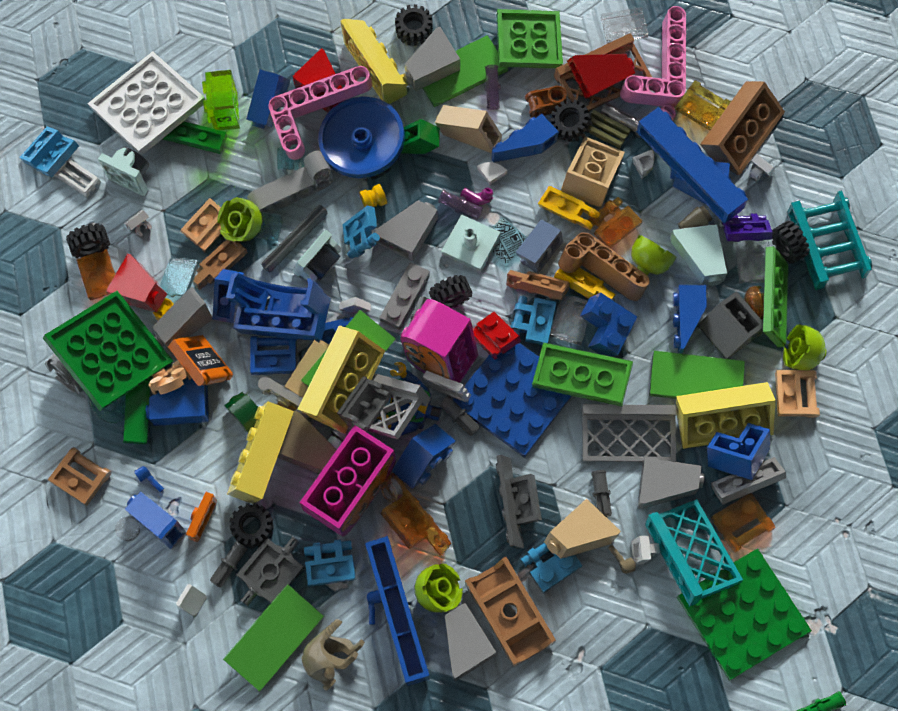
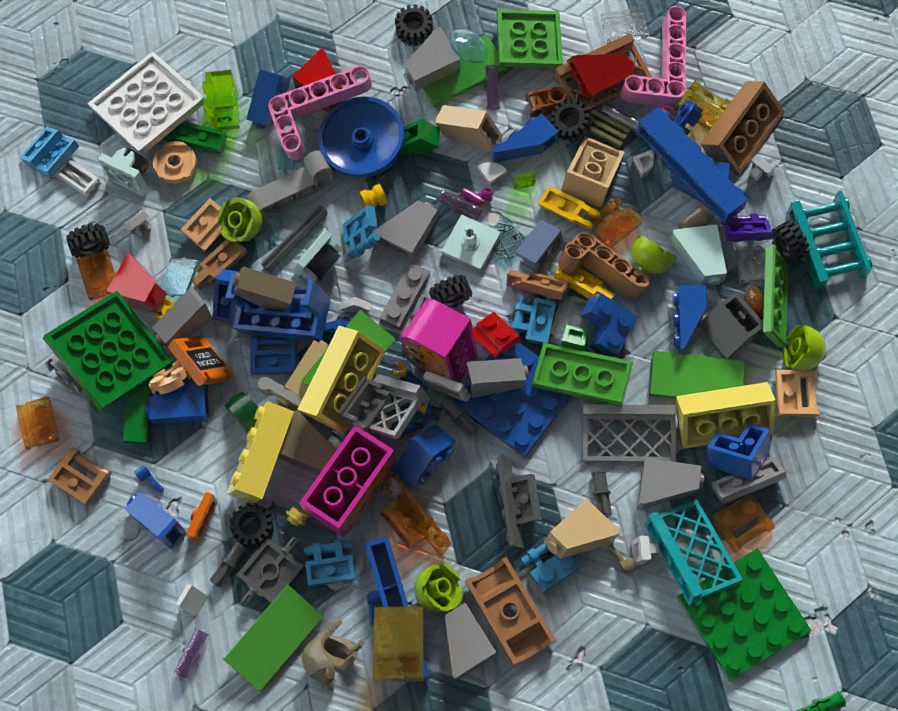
(37, 423): none -> clear orange plate
(175, 174): none -> light nougat plate
(191, 653): none -> clear purple pin
(263, 289): none -> dark tan slope
(296, 516): none -> light yellow plate
(372, 55): light yellow slope -> none
(398, 644): none -> clear yellow slope
(469, 46): none -> clear light blue dish
(496, 376): none -> light grey slope
(523, 179): none -> clear neon green slope
(574, 337): none -> green tile
(688, 113): none -> blue hinge

